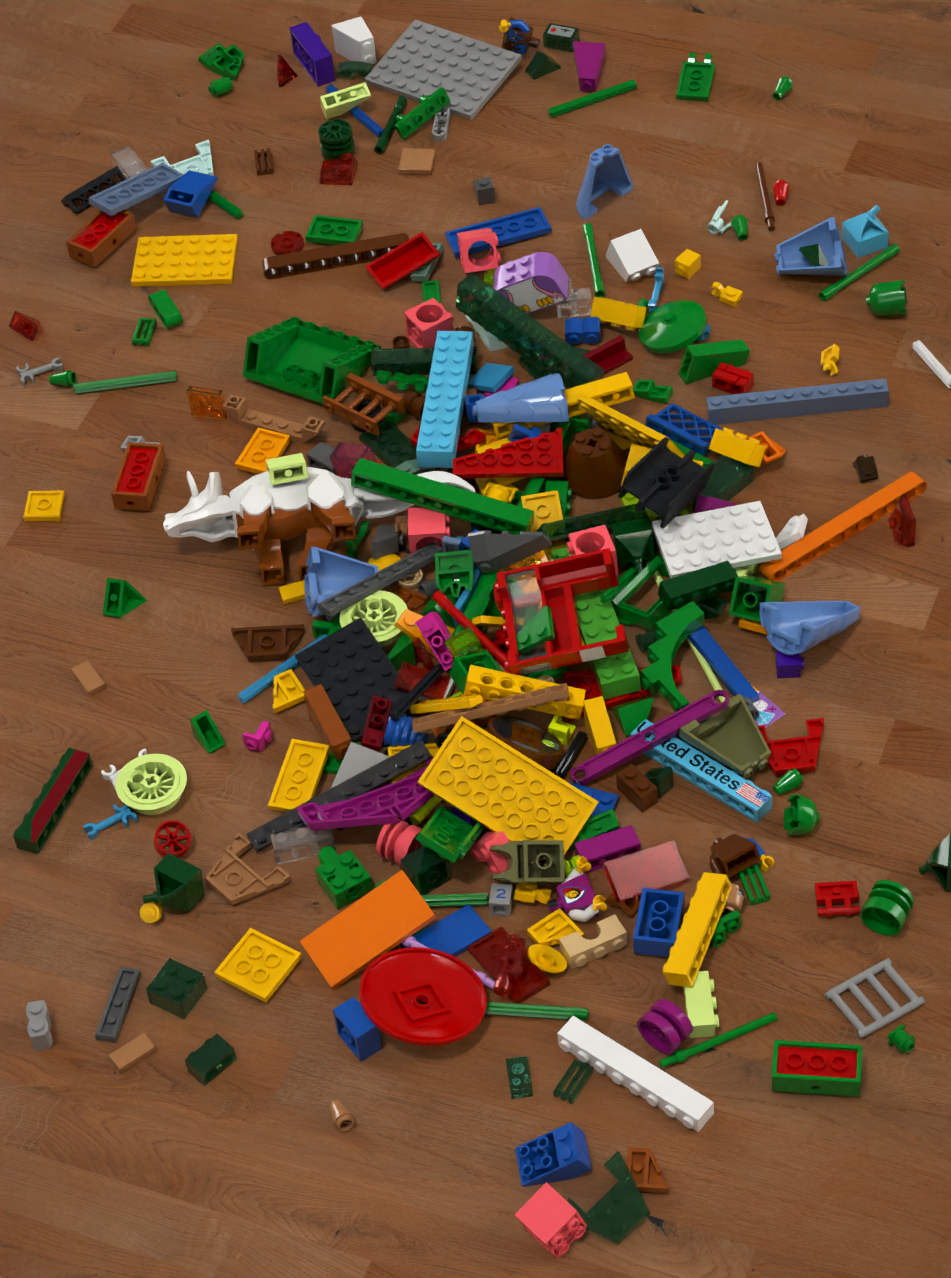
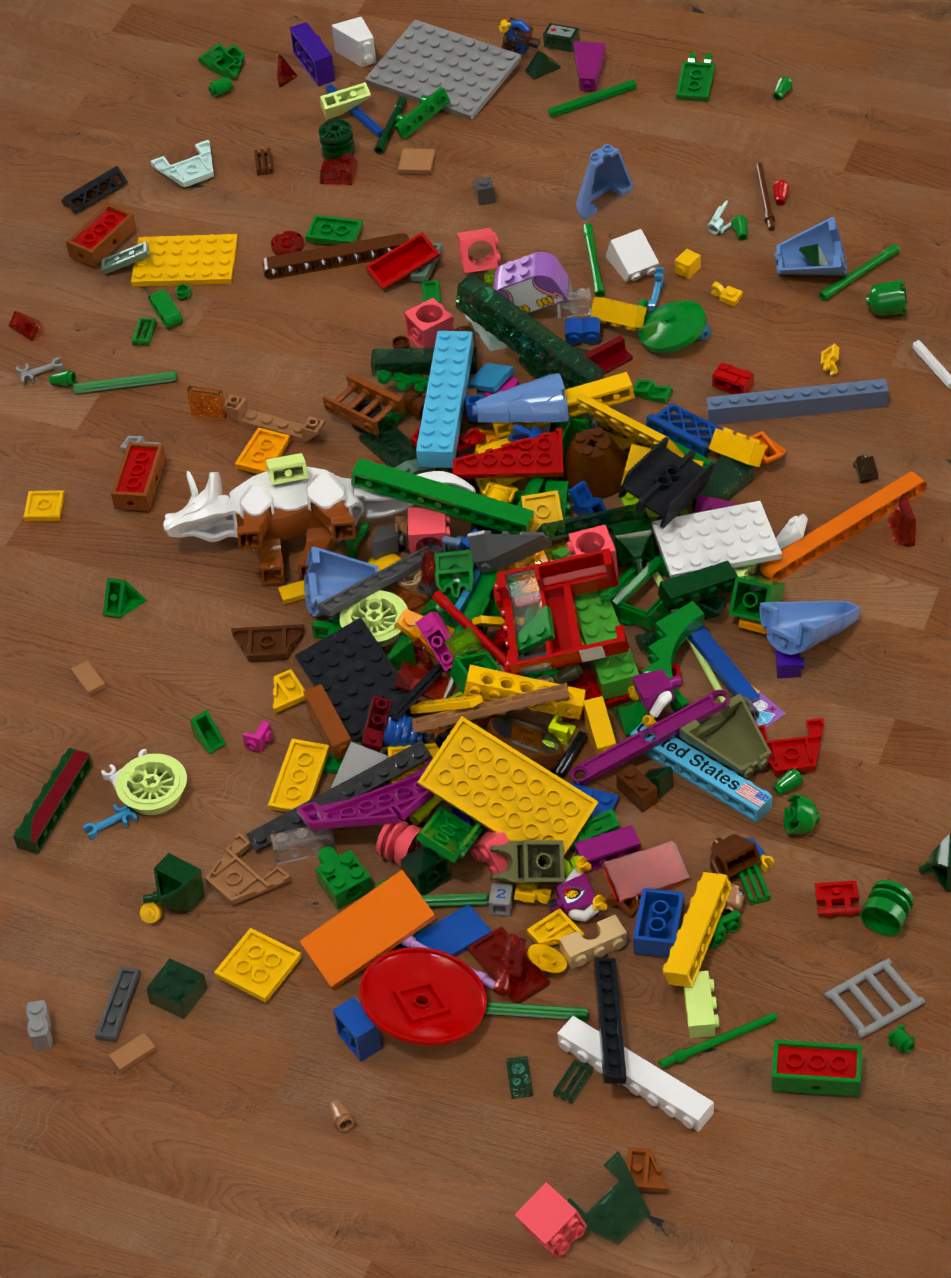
(125, 258): none -> sand green plate
(128, 162): clear brick -> none
(135, 189): sand blue plate -> none
(172, 838): red wheel -> none
(183, 291): none -> green plate
(189, 193): blue slope -> none
(210, 1059): clear green brick -> none
(225, 204): green axle -> none
(268, 679): dark azure axle -> none
(306, 358): green slope -> none
(319, 457): dark grey slope -> none
(346, 457): clear pink piece -> none
(348, 68): clear green slope -> none
(427, 567): none -> clear red plate
(441, 128): light grey beam -> none
(507, 229): blue plate -> none
(554, 1156): blue slope -> none
(568, 674): none -> olive cone
(584, 501): none -> blue brick
(609, 1021): none -> black plate
(654, 692): none -> magenta torso
(664, 1026): magenta wheel -> none
(703, 359): green slope -> none
(865, 233): medium azure piece -> none

